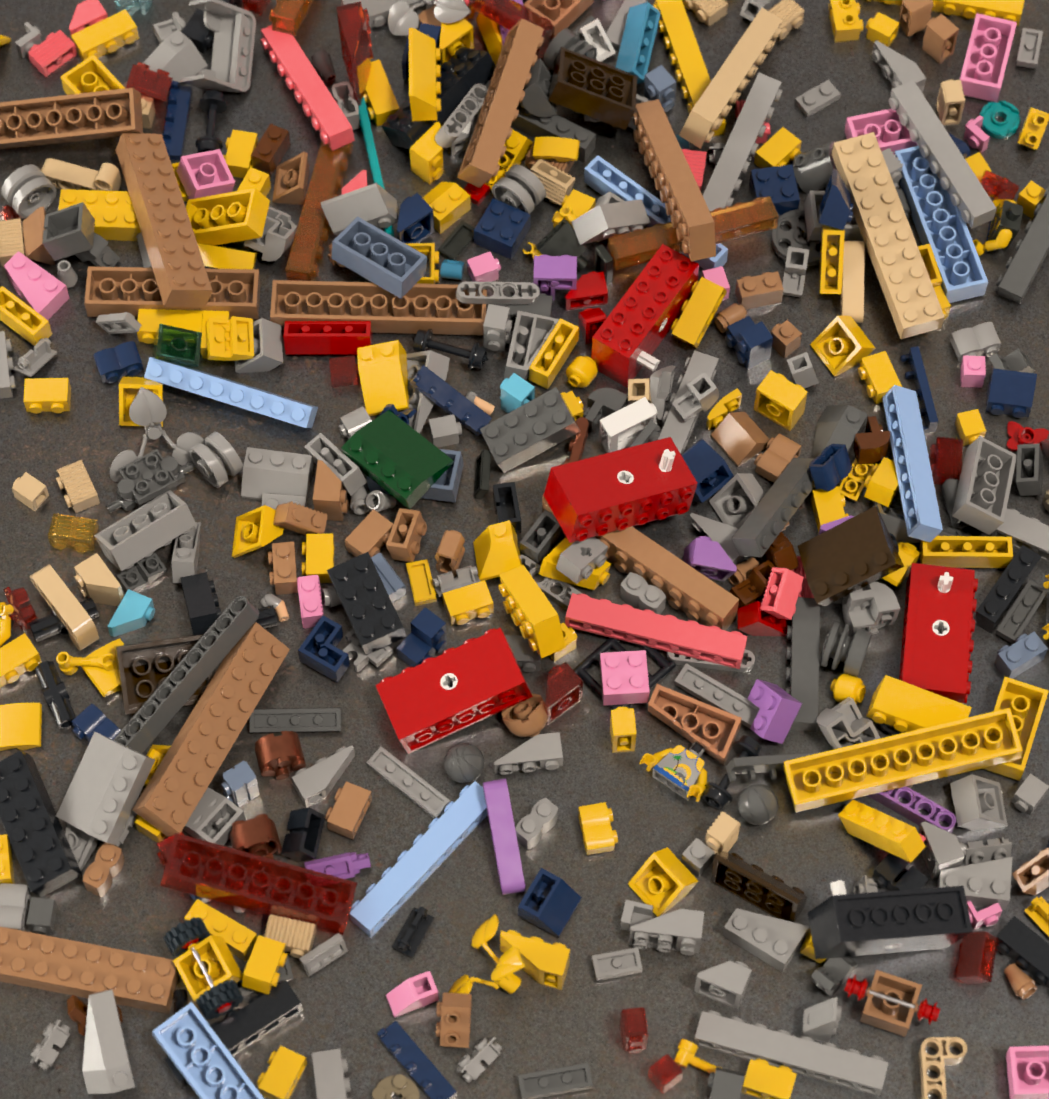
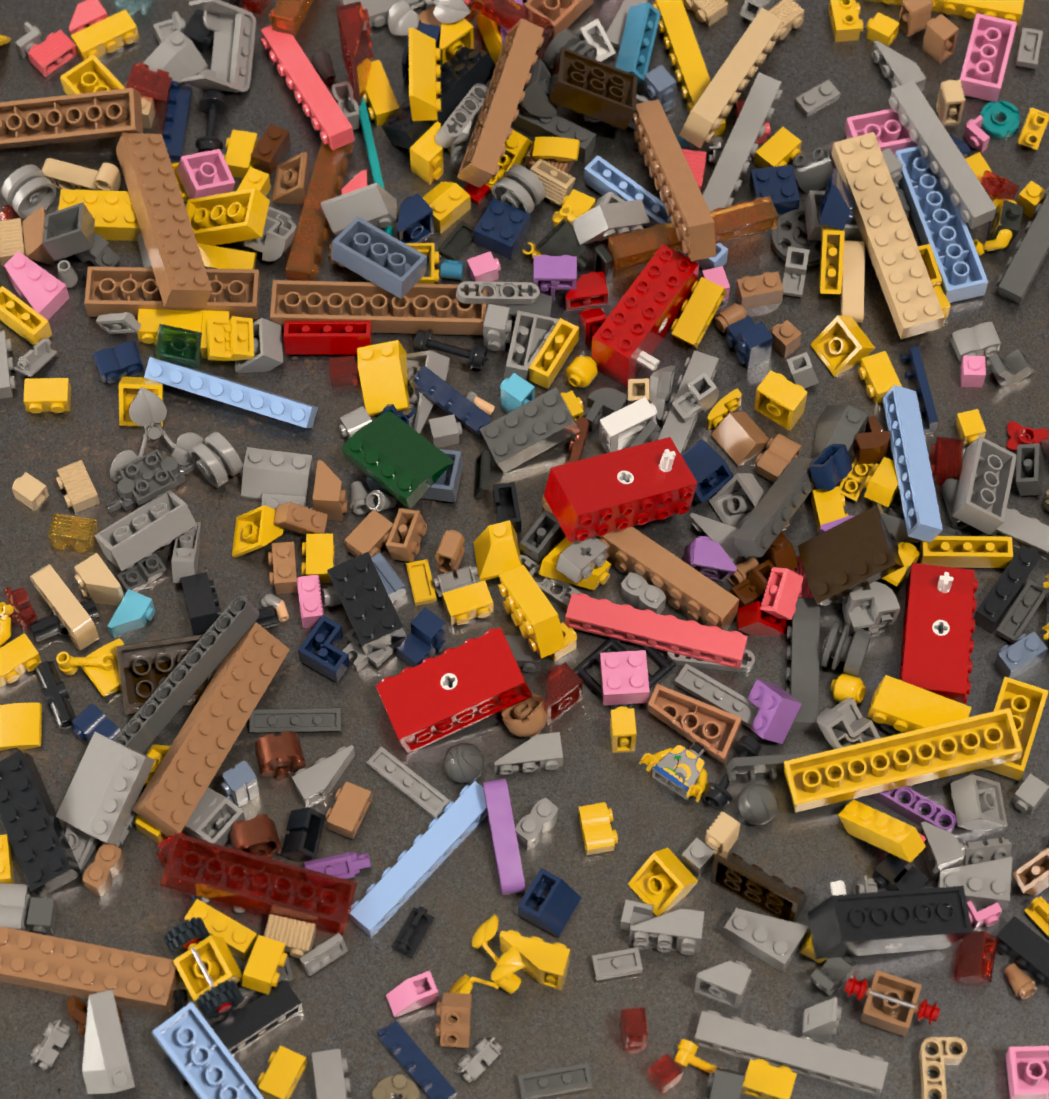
(337, 461): light grey brick -> none
(1010, 393): dark blue slope -> none

